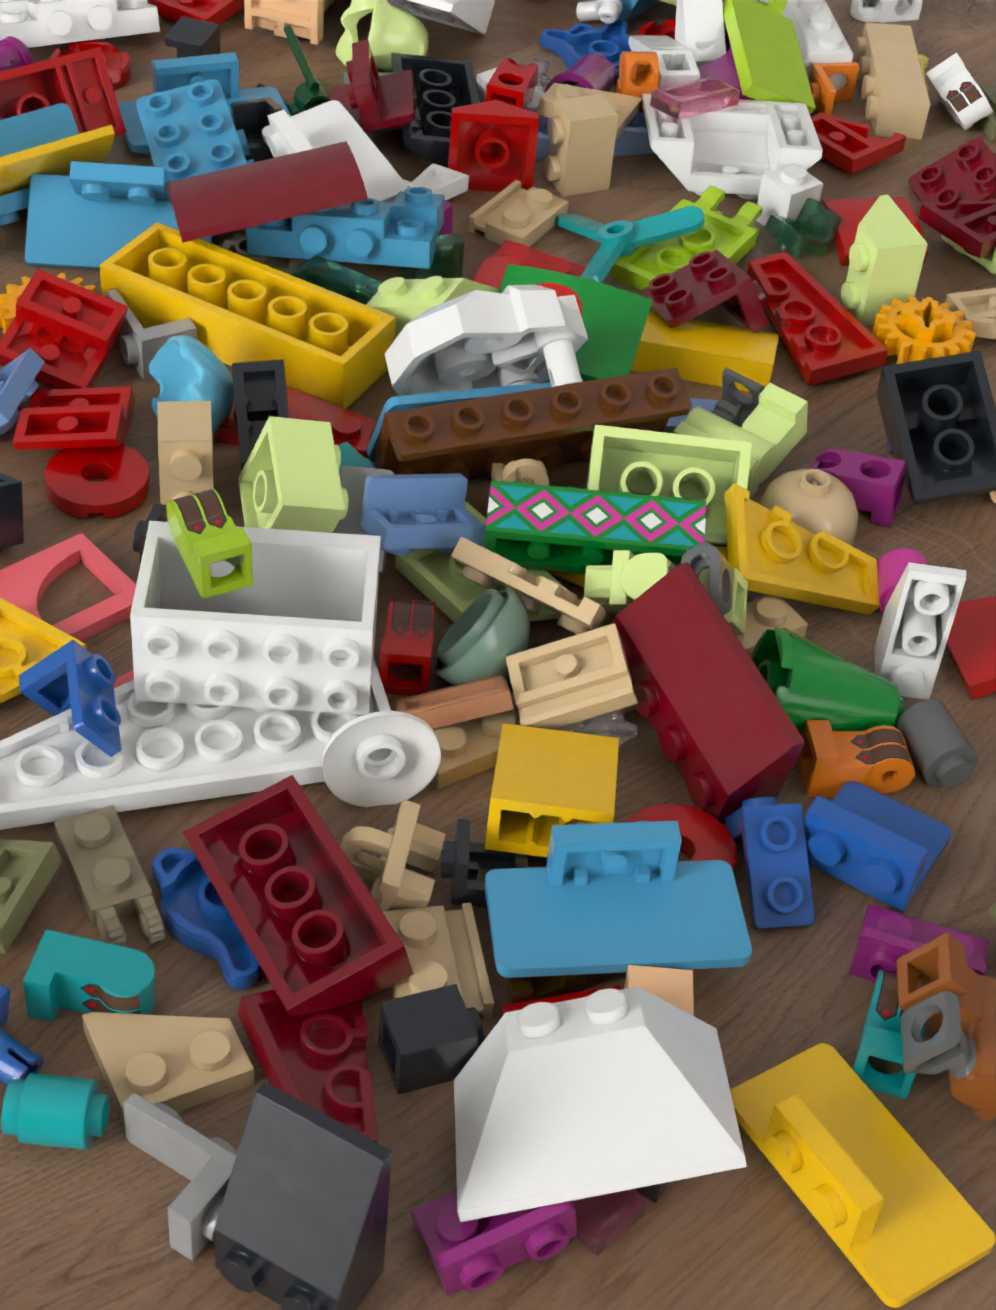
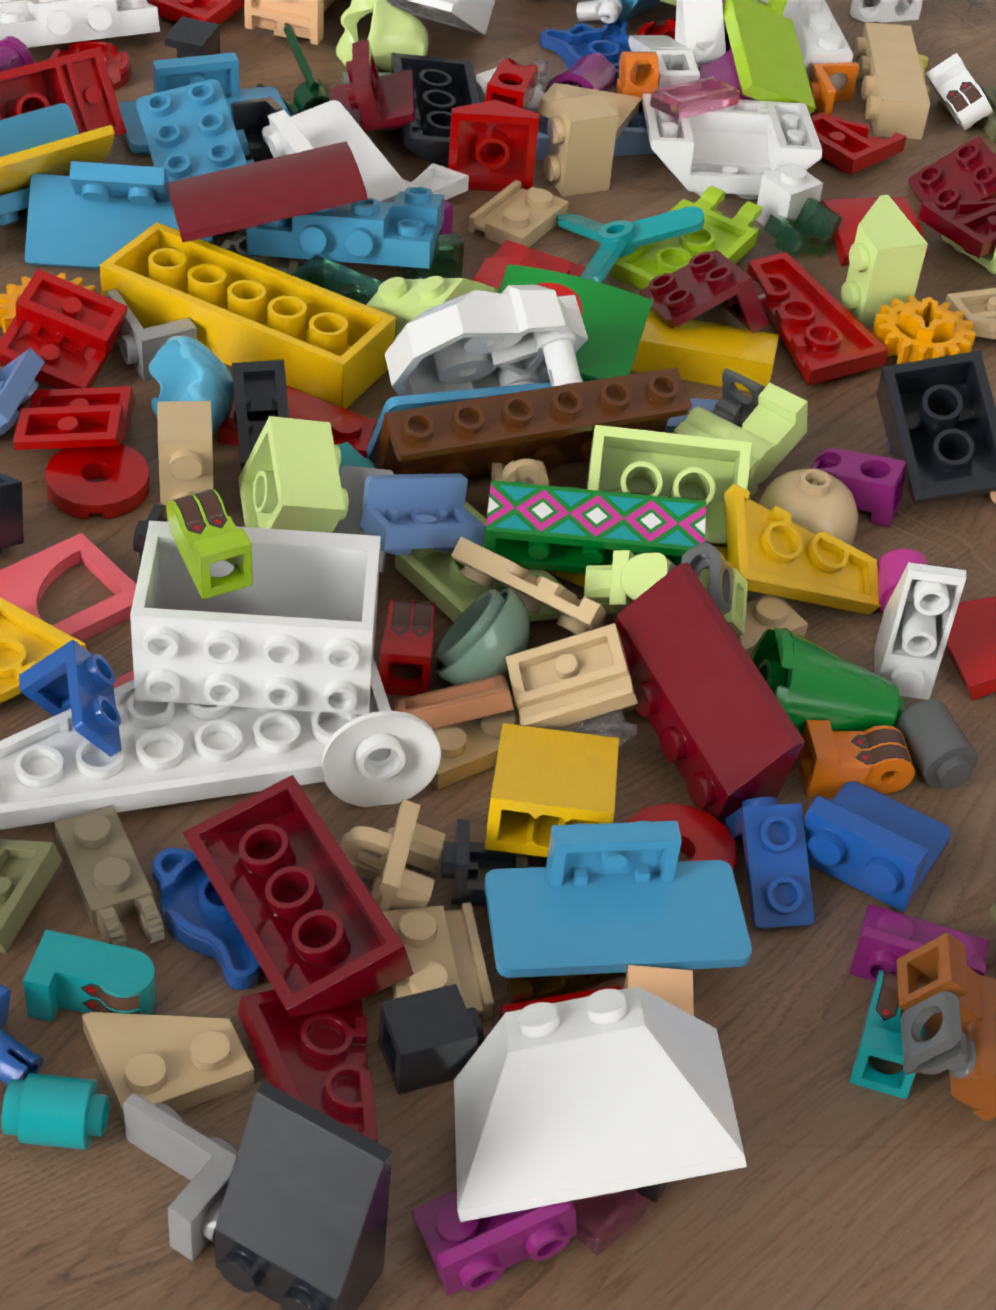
(861, 1175): yellow bracket -> none

